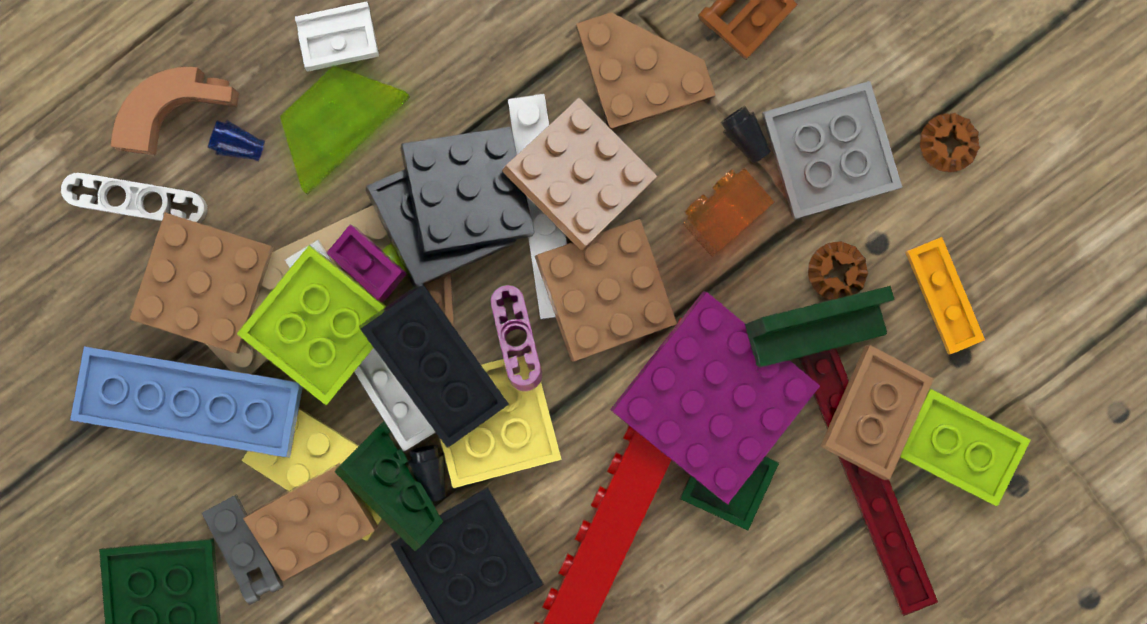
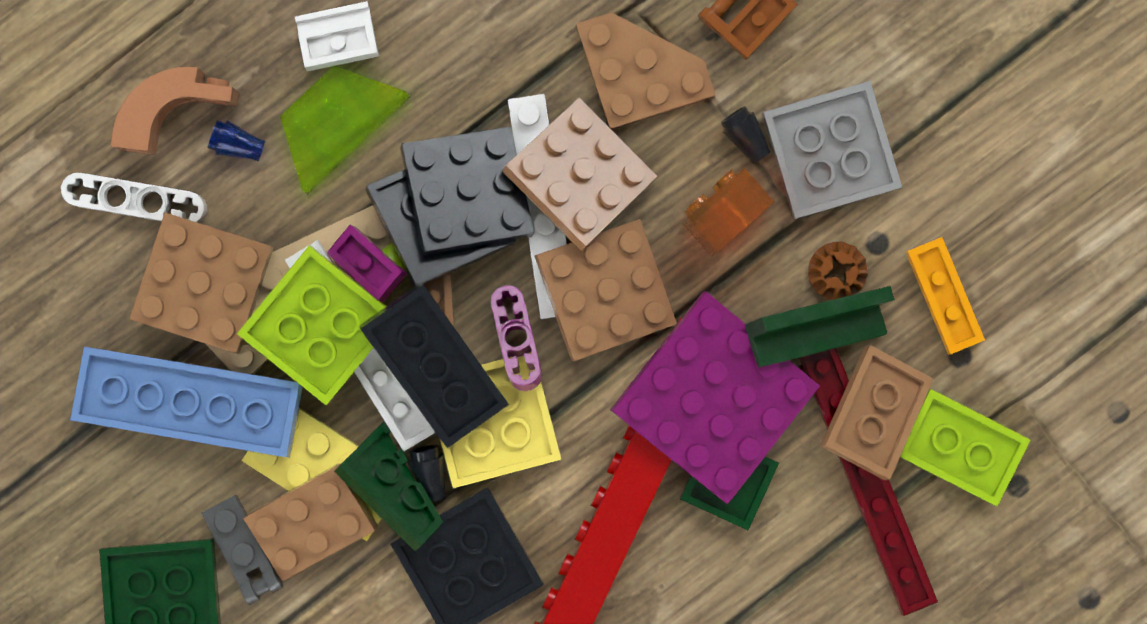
(936, 153): dark orange gear -> none

